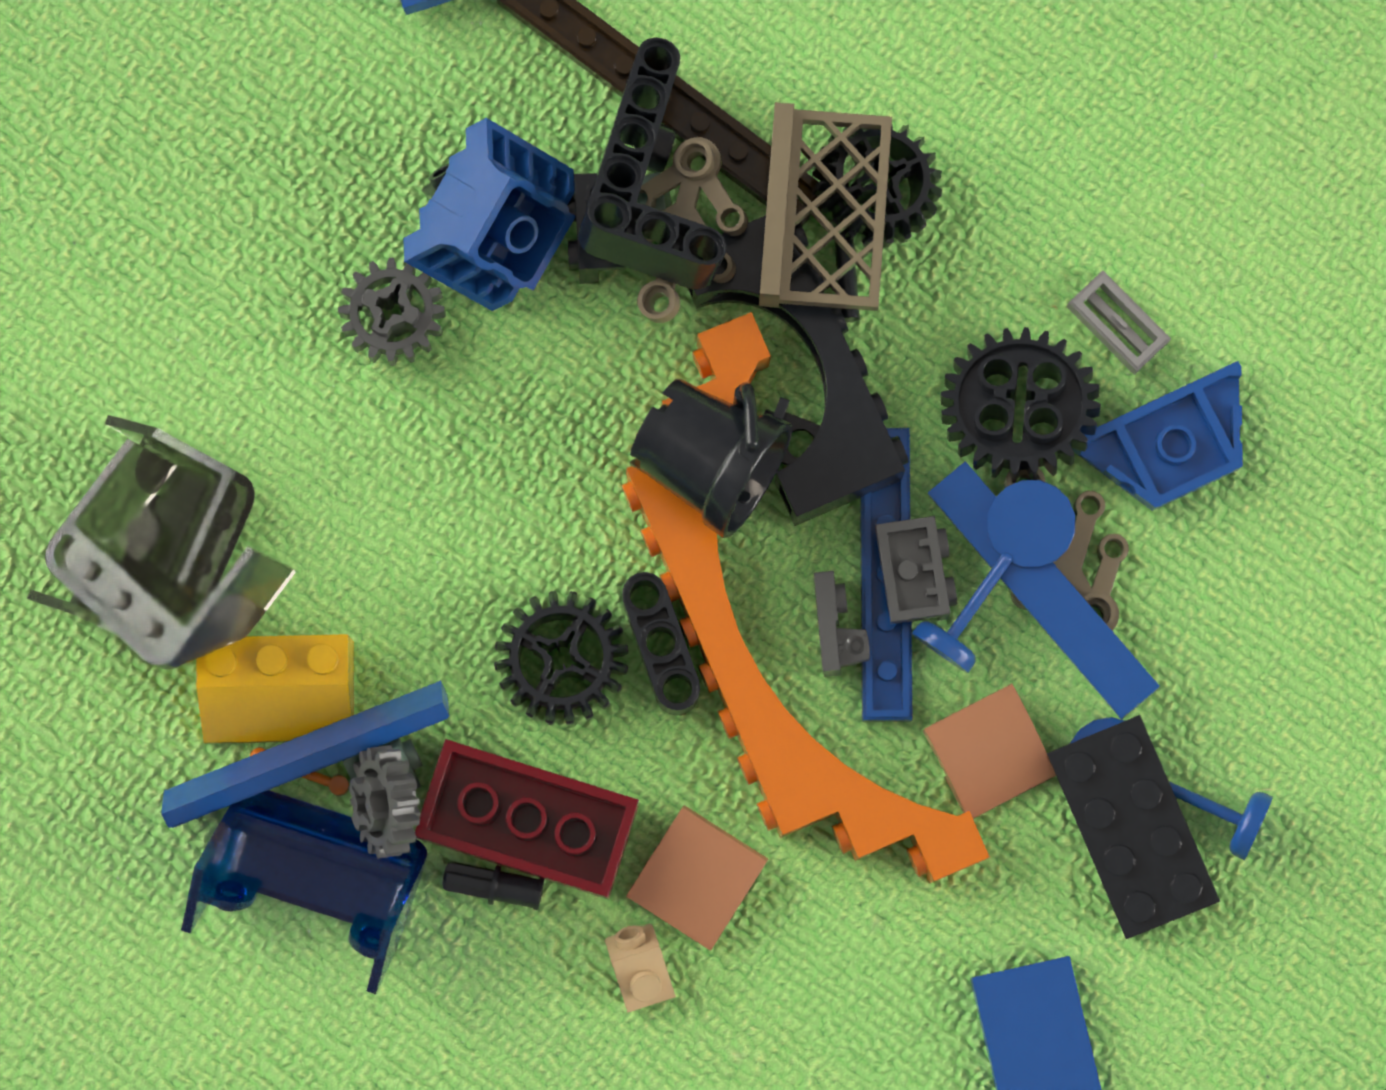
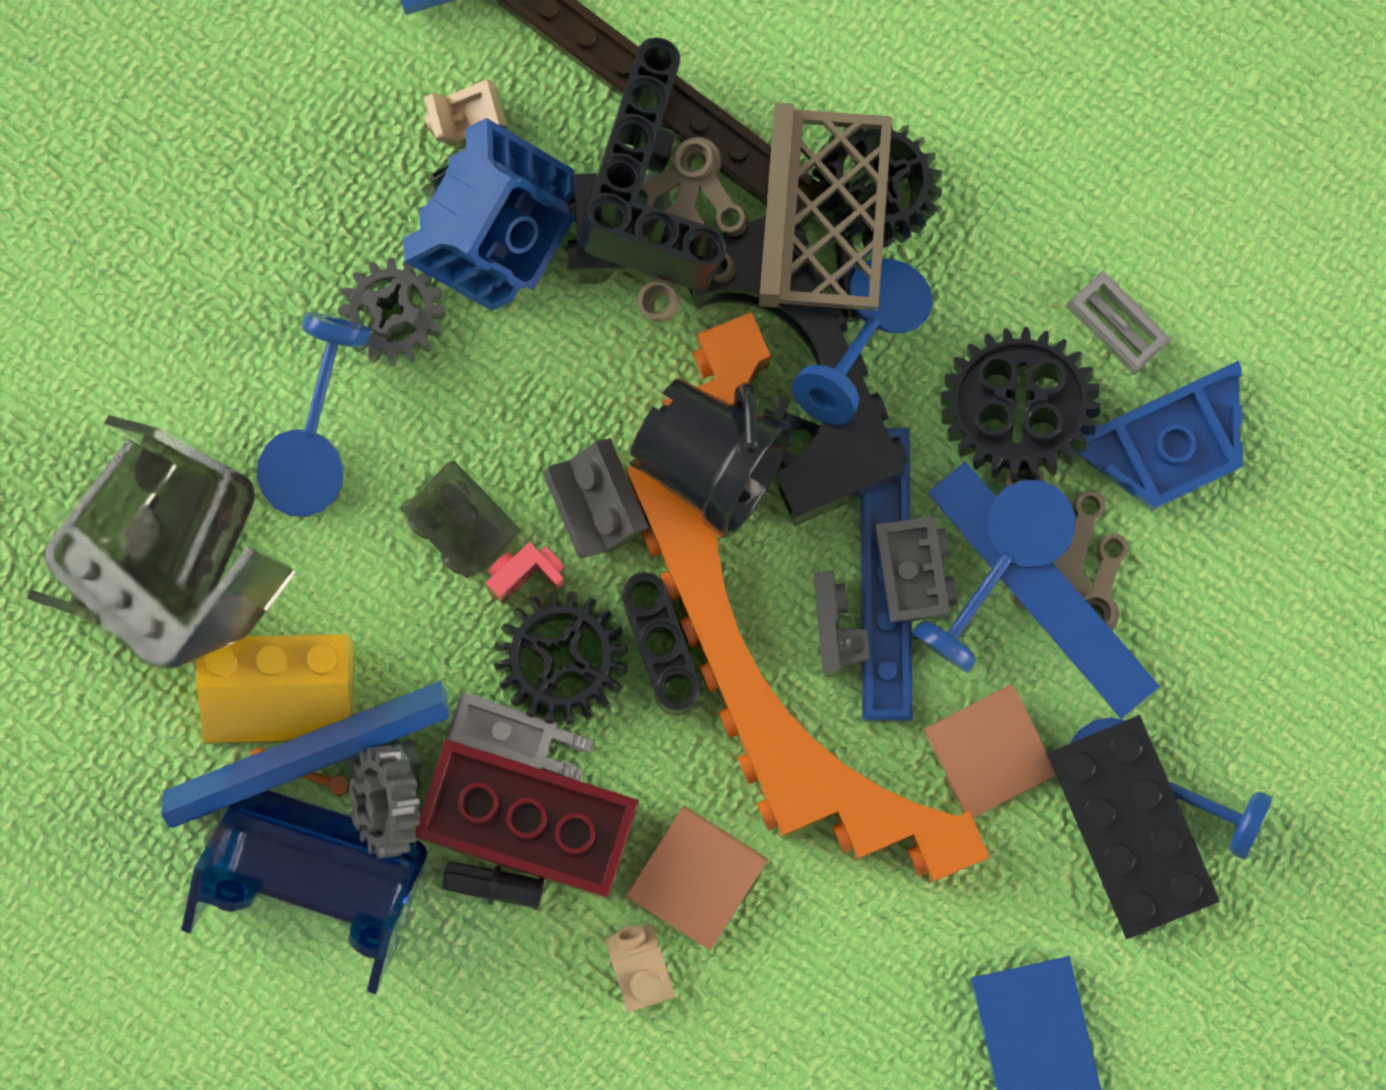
(299, 467): none -> blue piece
(454, 113): none -> tan bracket
(460, 521): none -> clear smoke bracket
(513, 571): none -> coral bracket
(513, 735): none -> light grey hinge
(595, 500): none -> dark grey bracket
(903, 307): none -> blue piece

